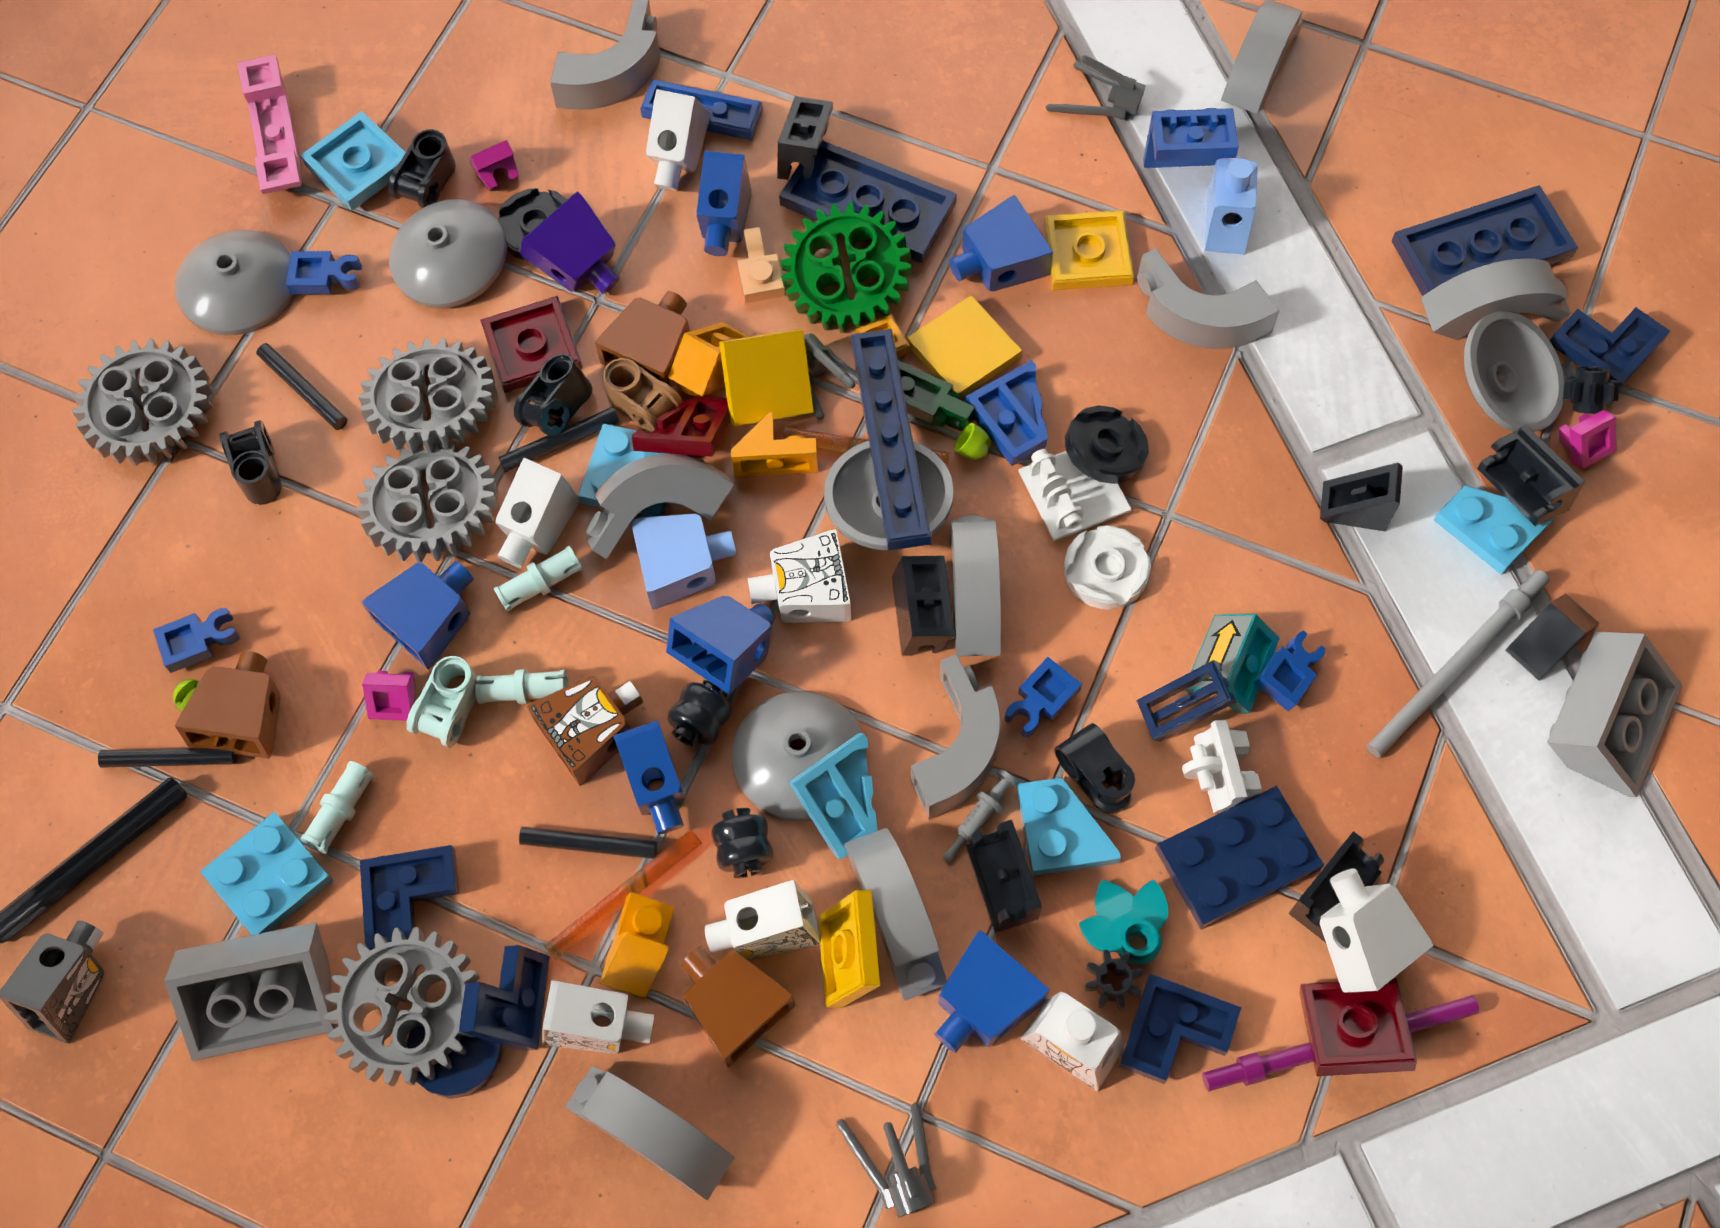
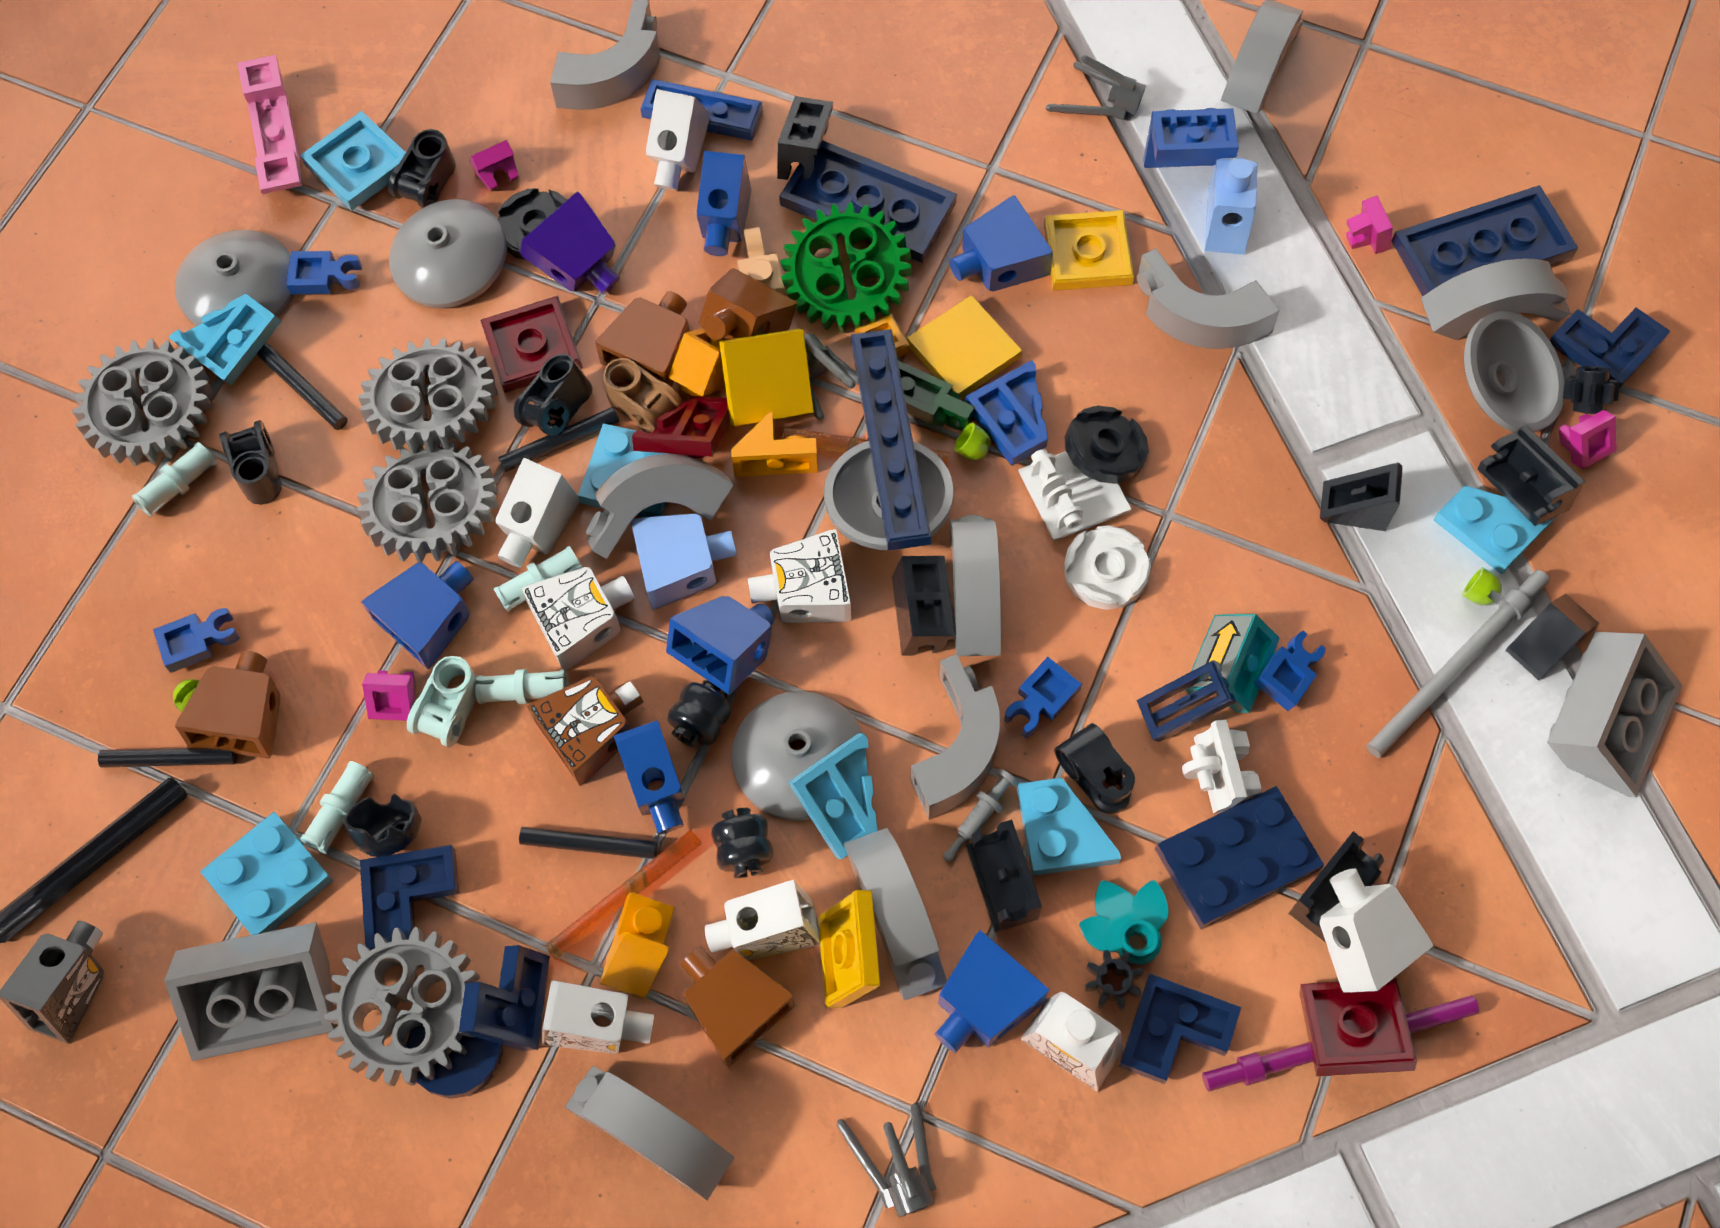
(174, 479): none -> light aqua pin
(229, 337): none -> medium azure wing
(383, 828): none -> black hair
(577, 612): none -> white torso
(744, 308): none -> dark orange torso
(1370, 227): none -> dark pink tile
(1481, 586): none -> lime hinge

